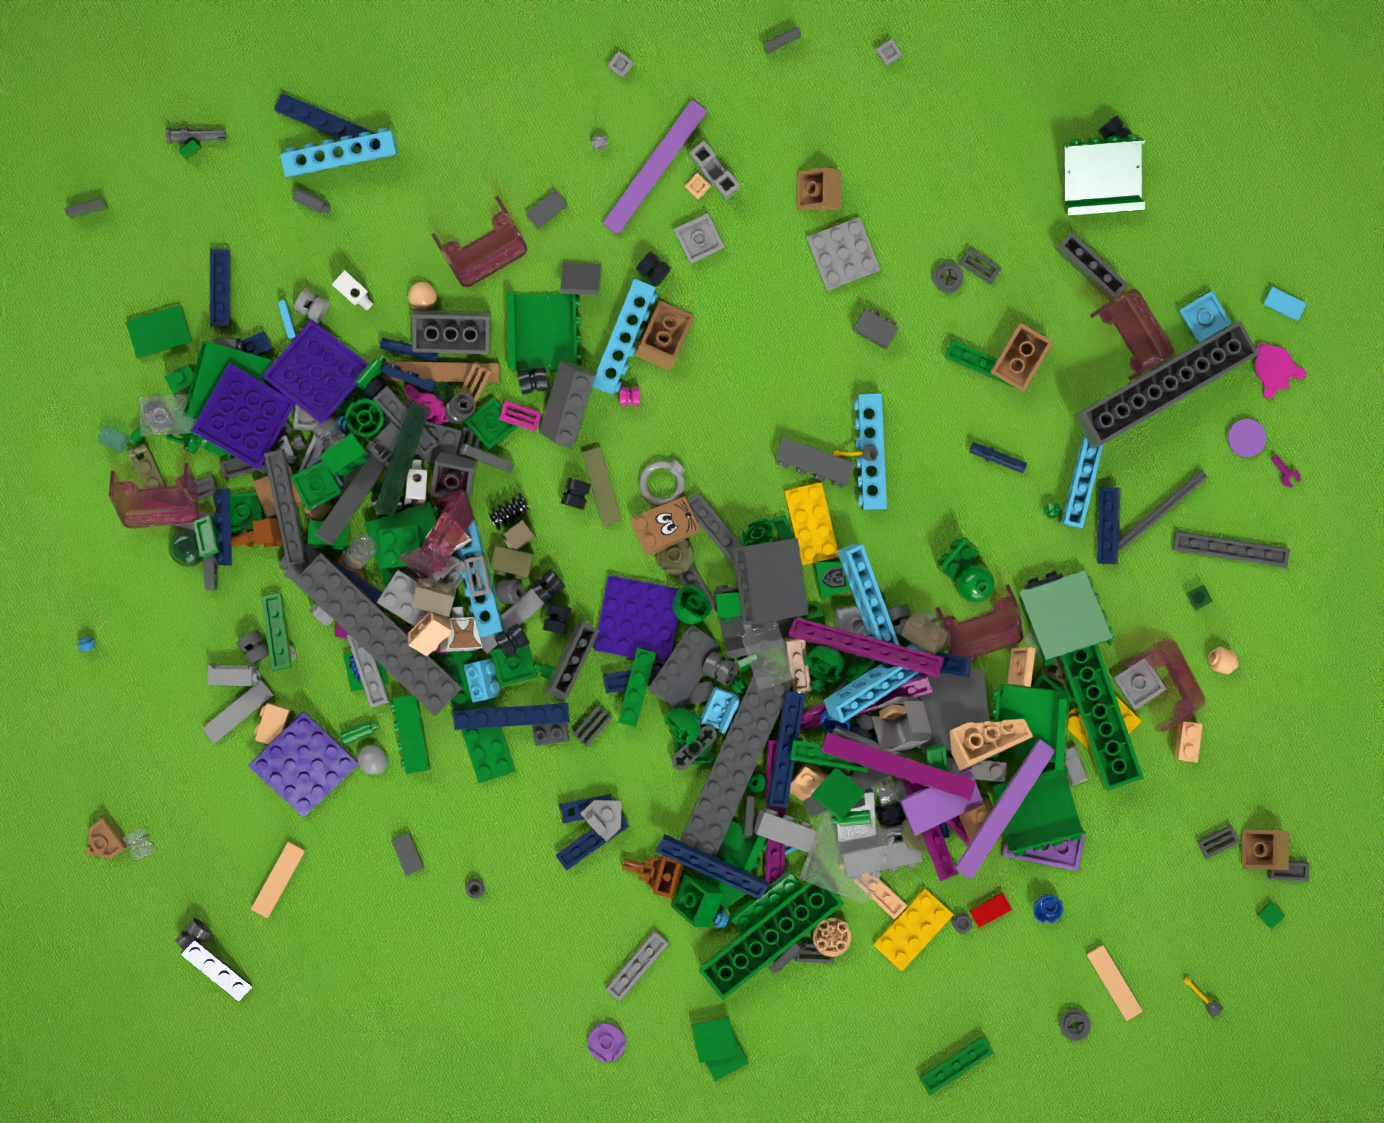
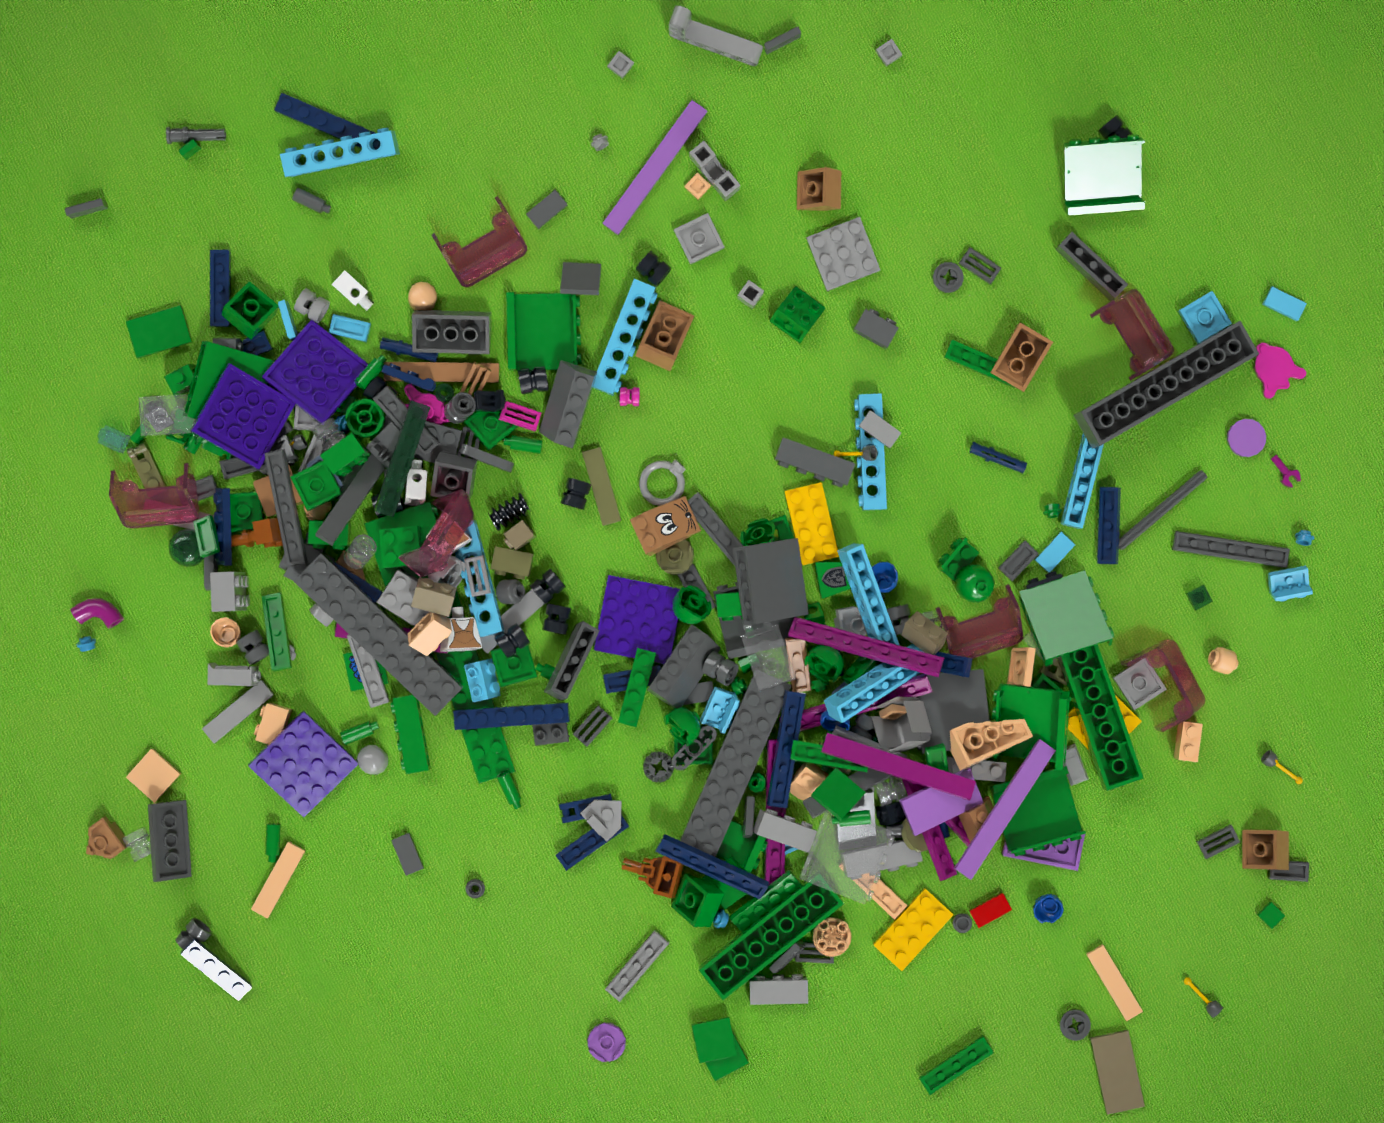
(97, 608): none -> magenta cylinder
(153, 775): none -> light nougat tile
(169, 840): none -> dark grey plate
(225, 632): none -> light nougat hair
(229, 591): none -> light grey brick
(250, 310): none -> green brick
(272, 841): none -> green cylinder
(349, 328): none -> medium azure tile
(489, 401): none -> black bracket
(509, 789): none -> green cylinder
(524, 444): none -> green cylinder
(649, 770): none -> dark grey gear
(712, 39): none -> light grey beam
(750, 294): none -> light grey brick
(778, 989): none -> light grey brick
(797, 314): none -> green bracket
(880, 429): none -> light grey tile
(886, 576): none -> blue hair
(1018, 561): none -> dark grey tile
(1054, 552): none -> medium azure tile
(1117, 1072): none -> dark tan tile
(1271, 759): none -> hinge
(1289, 583): none -> medium azure bracket
(1304, 538): none -> dark azure plate

